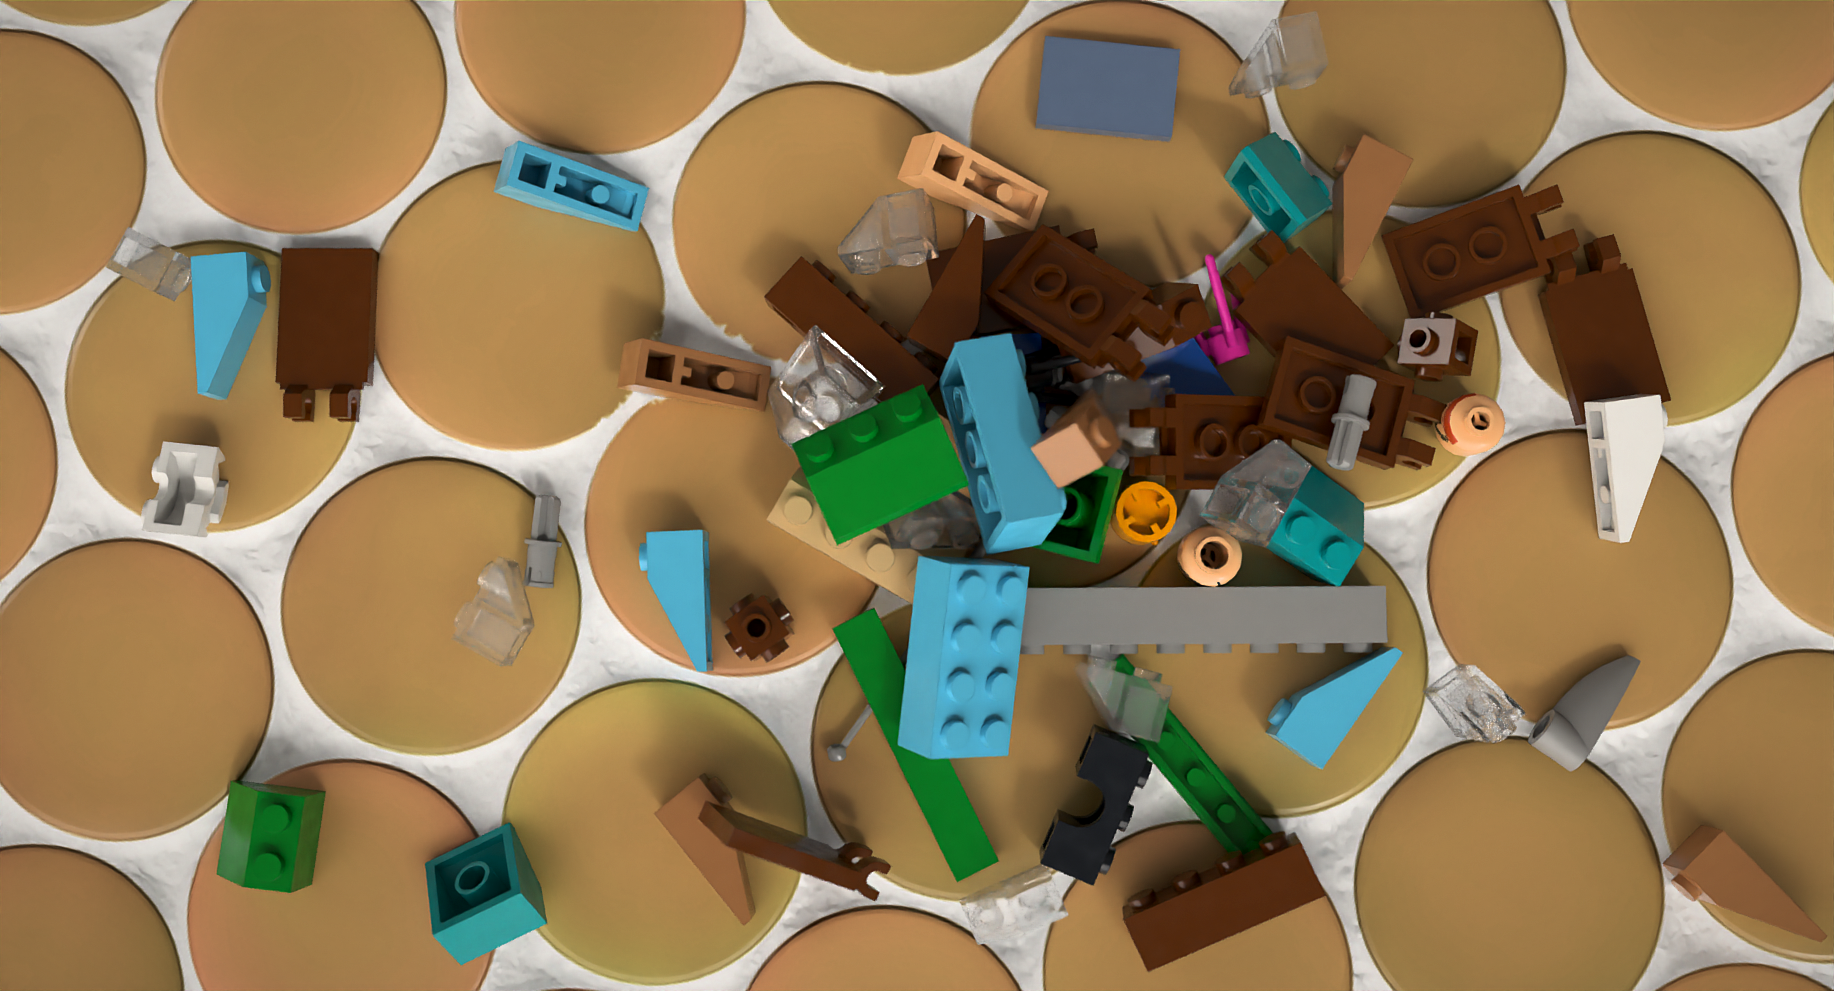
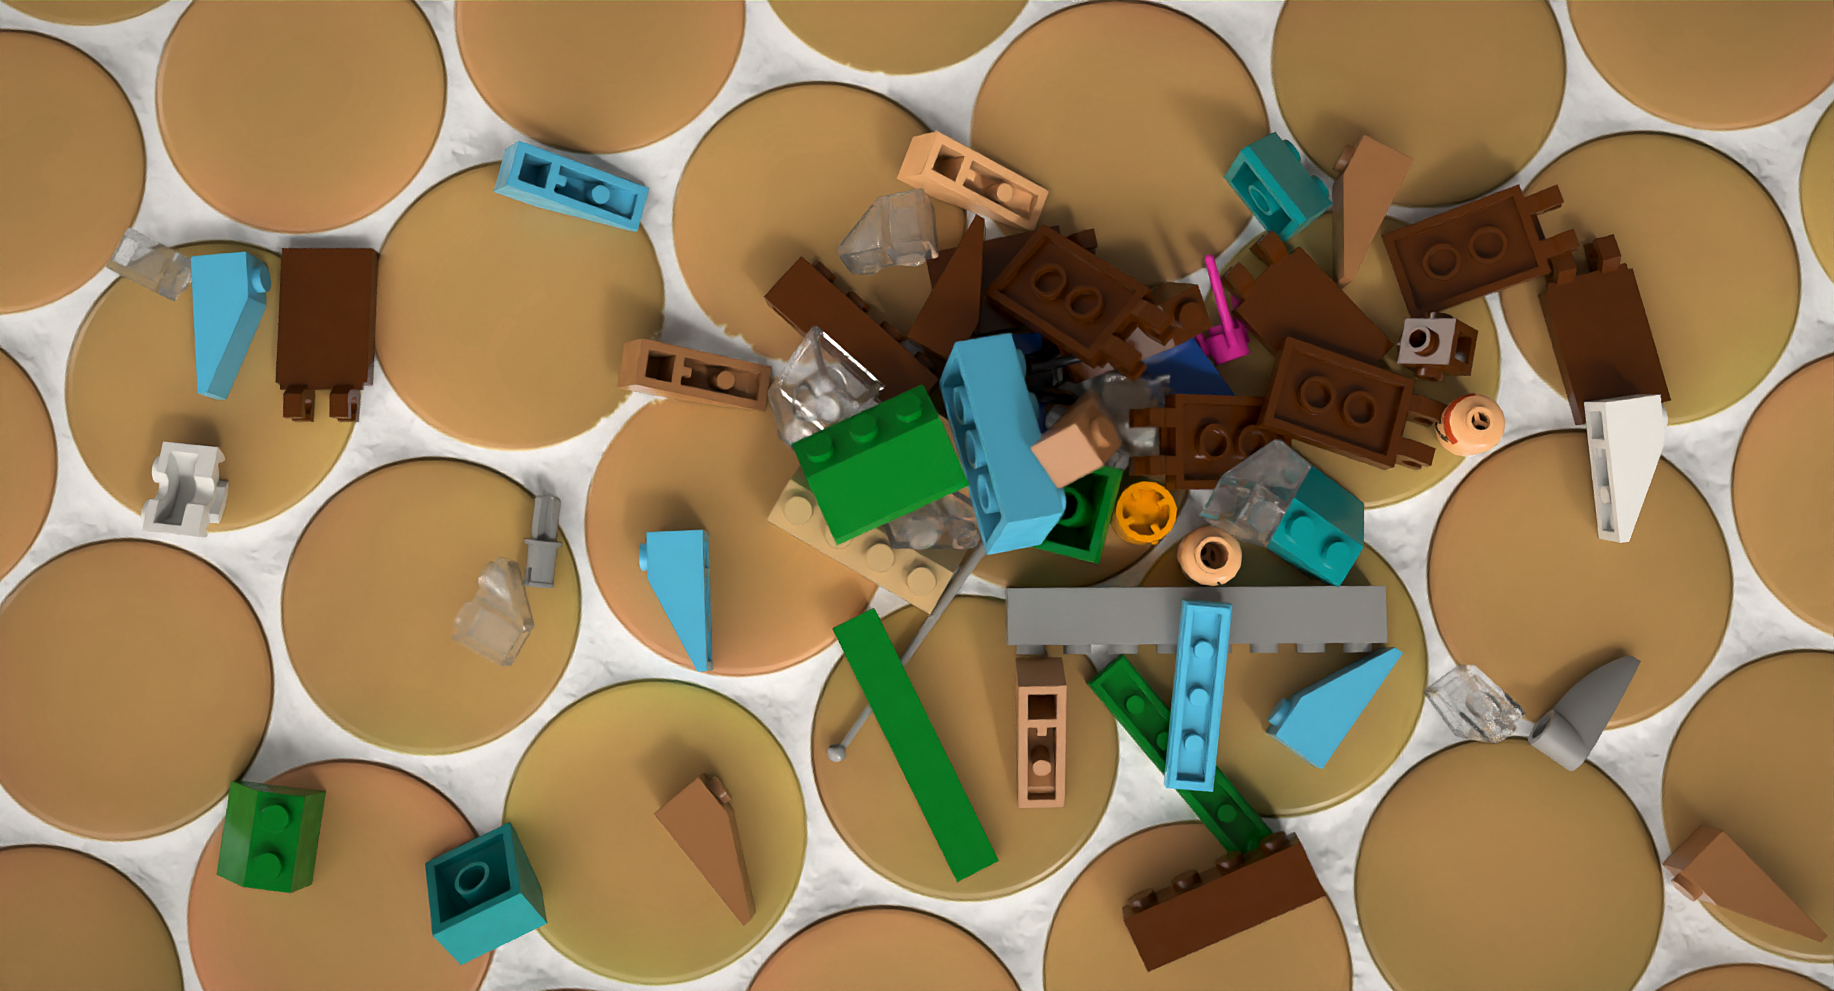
(777, 630): reddish brown brick -> none
(795, 850): reddish brown tile -> none
(963, 657): medium azure brick -> none
(1014, 906): clear slope -> none
(1040, 731): none -> medium nougat slope
(1083, 843): black arch -> none
(1107, 88): sand blue tile -> none
(1126, 702): clear slope -> none
(1197, 694): none -> medium azure tile
(1285, 54): clear slope -> none
(1350, 421): light grey axle -> none

